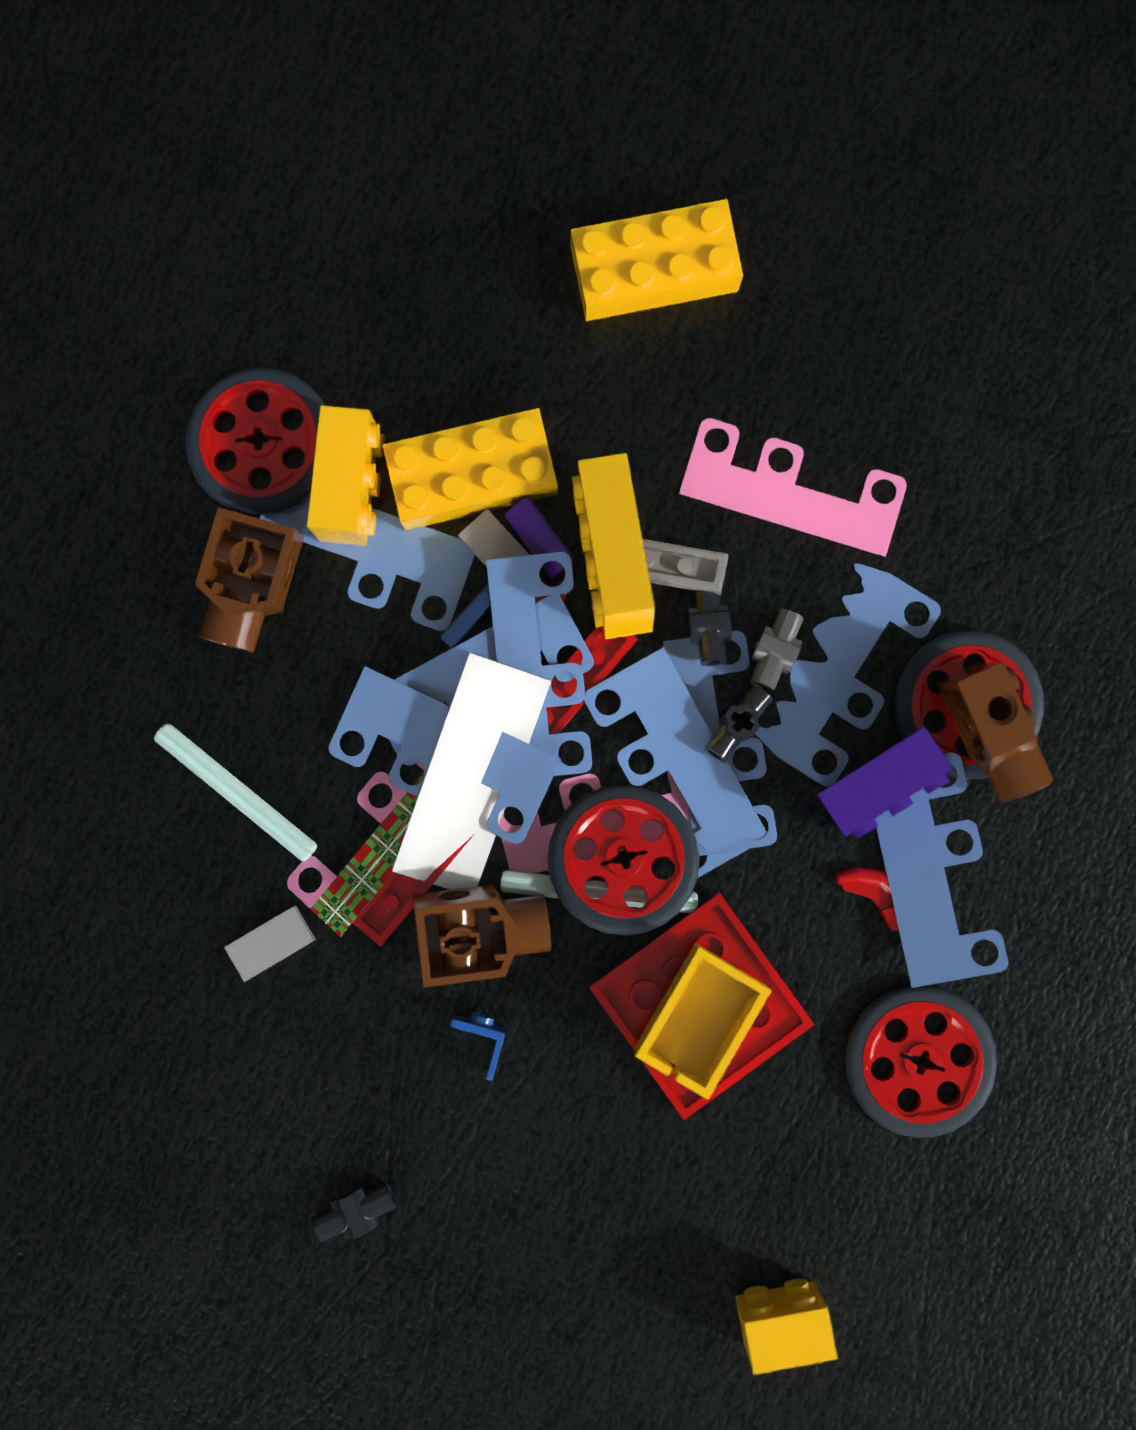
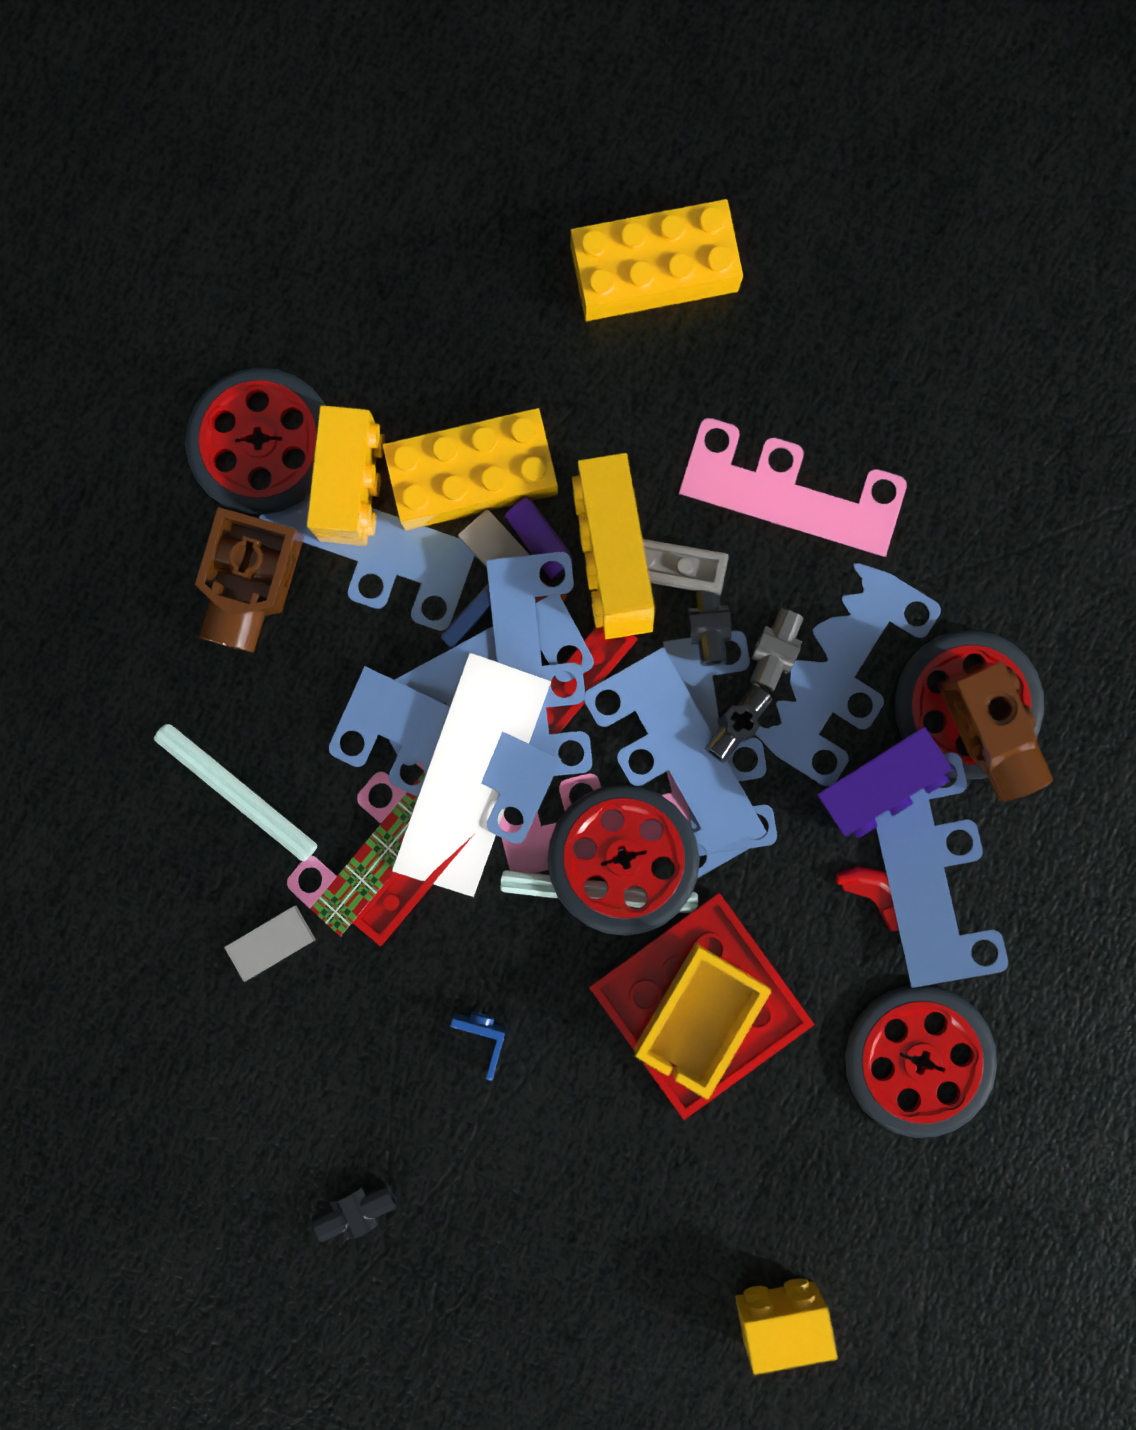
(476, 933): reddish brown brick -> none

